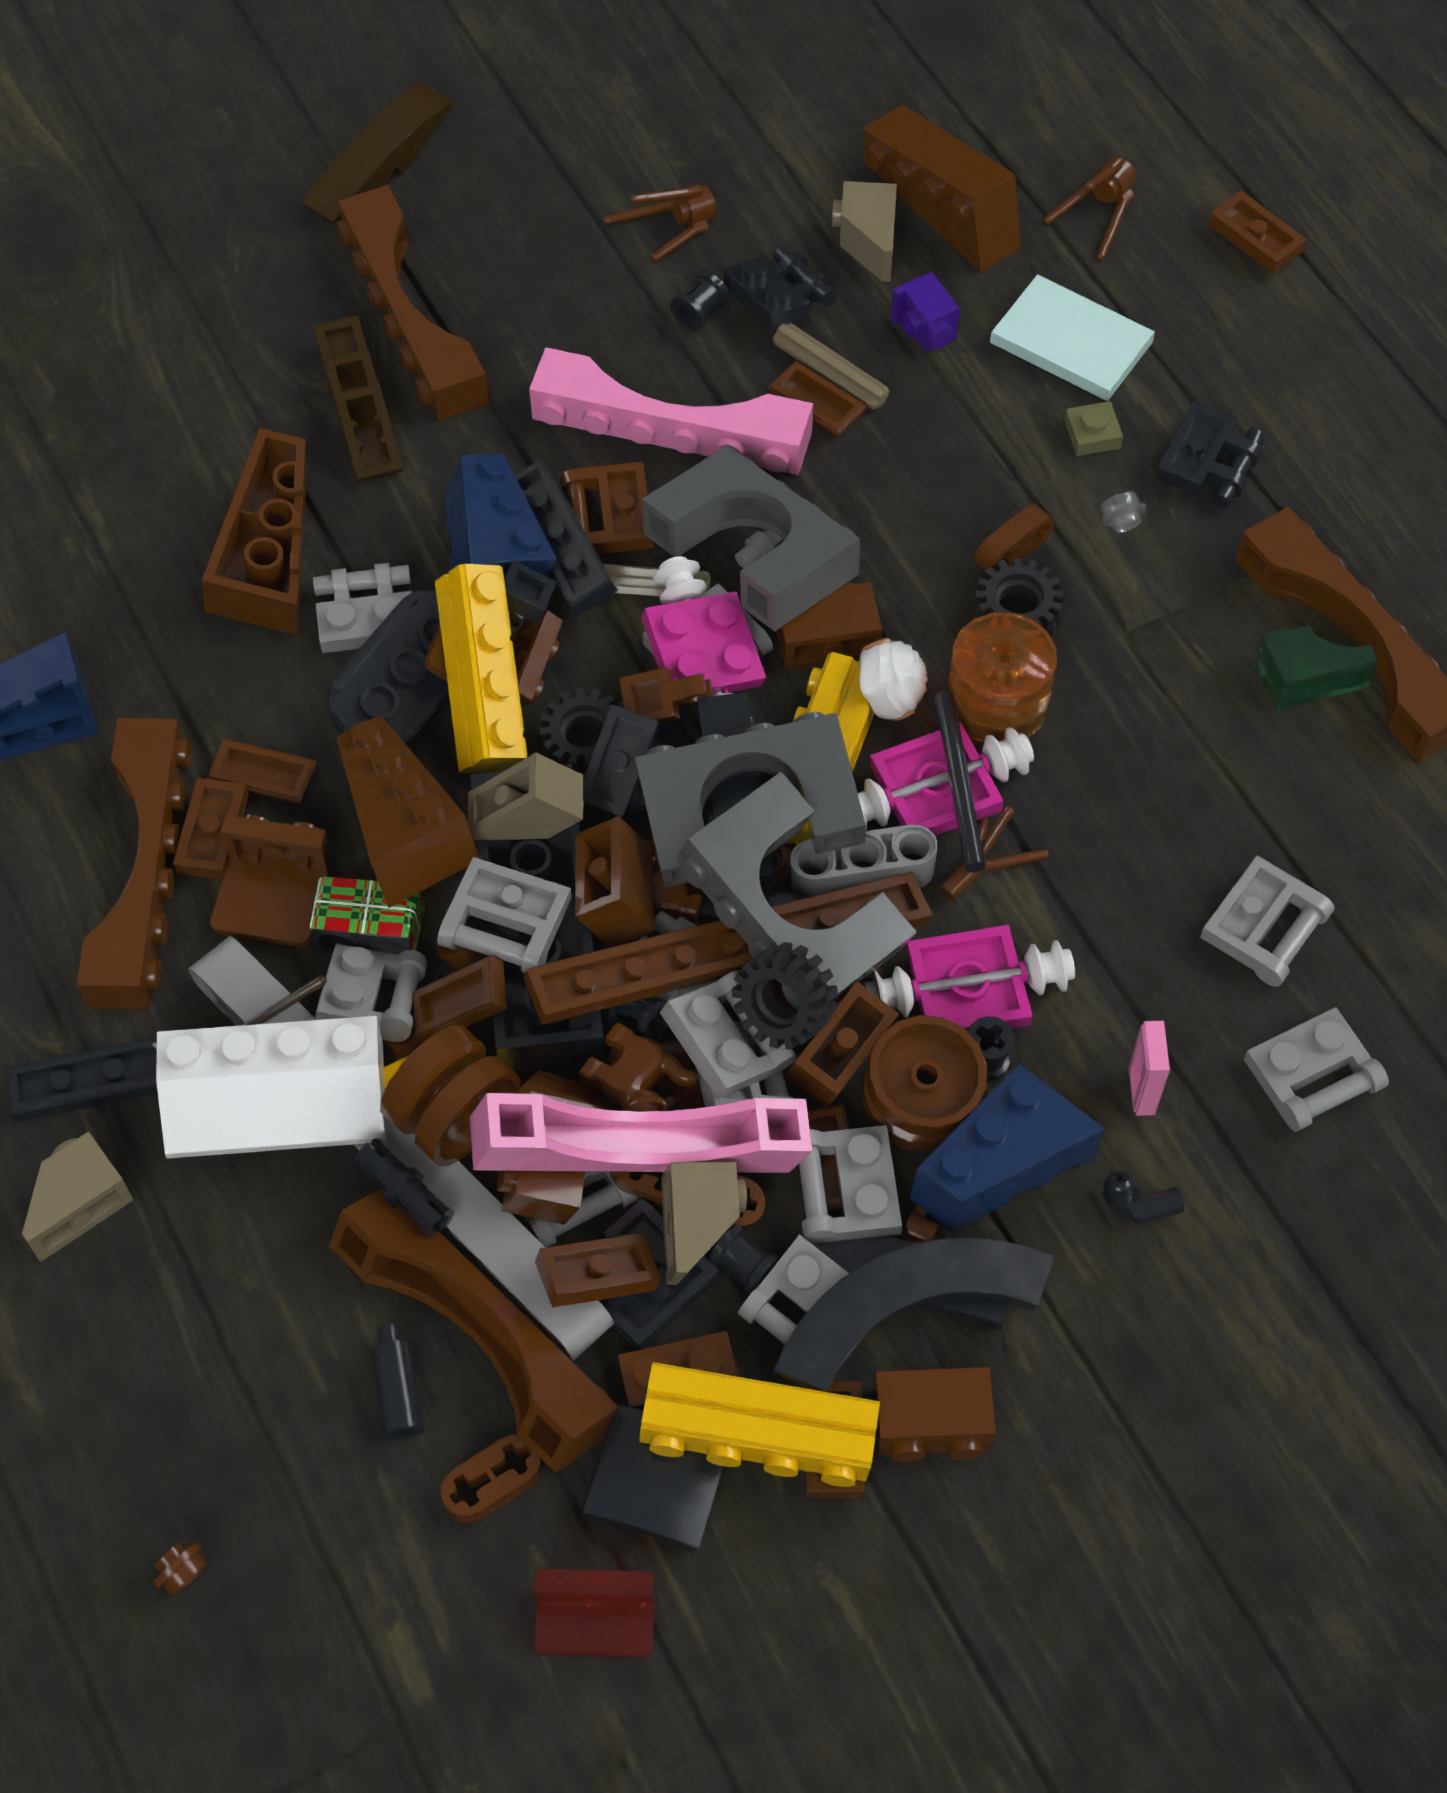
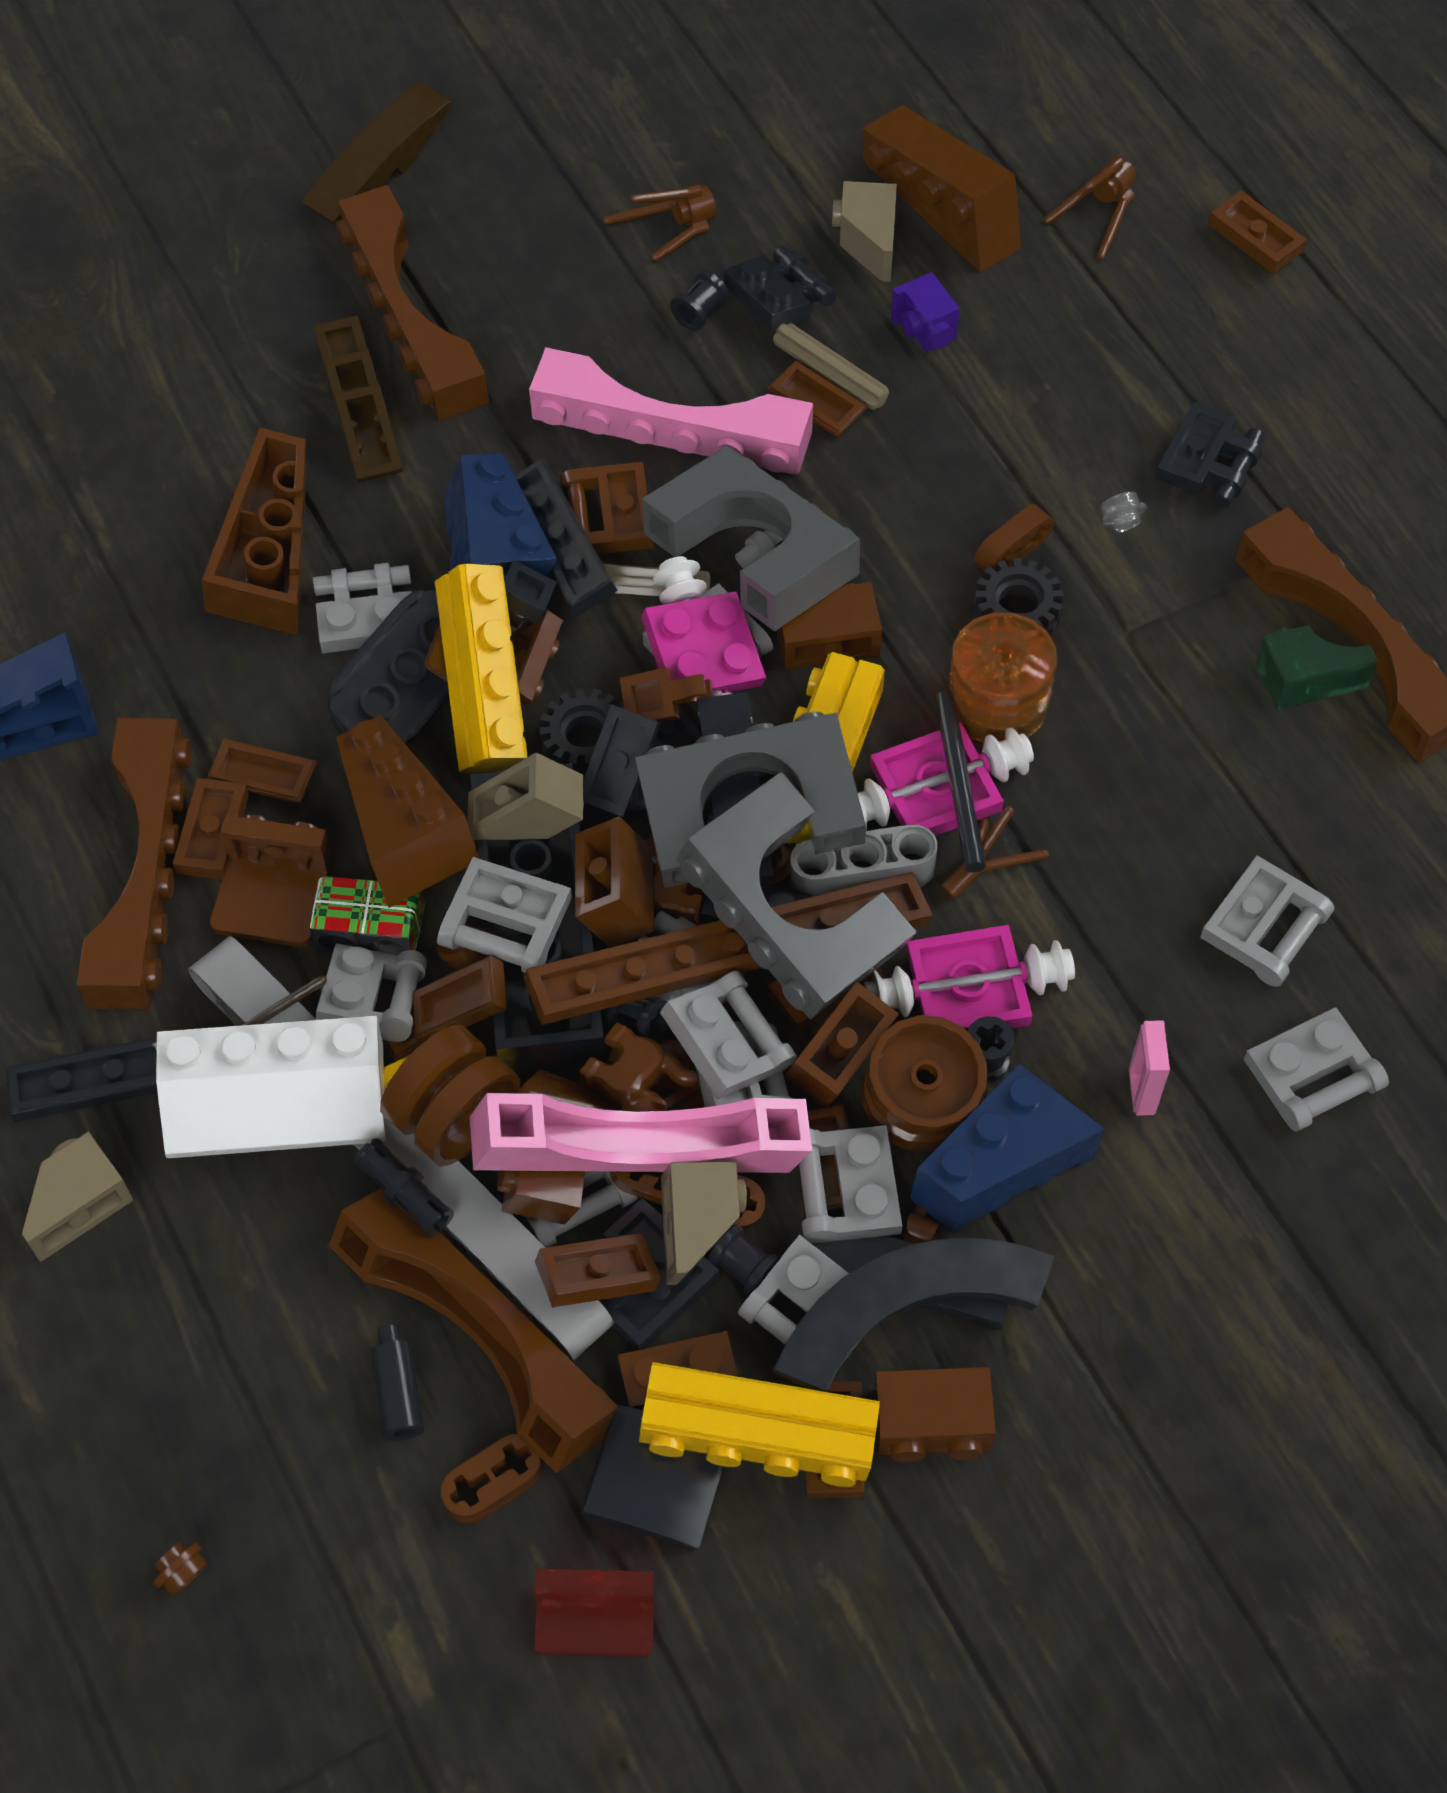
(802, 978): black tyre -> none
(892, 678): white hair -> none
(1072, 337): light aqua tile -> none
(1093, 428): olive plate -> none
(1137, 1205): black arm -> none

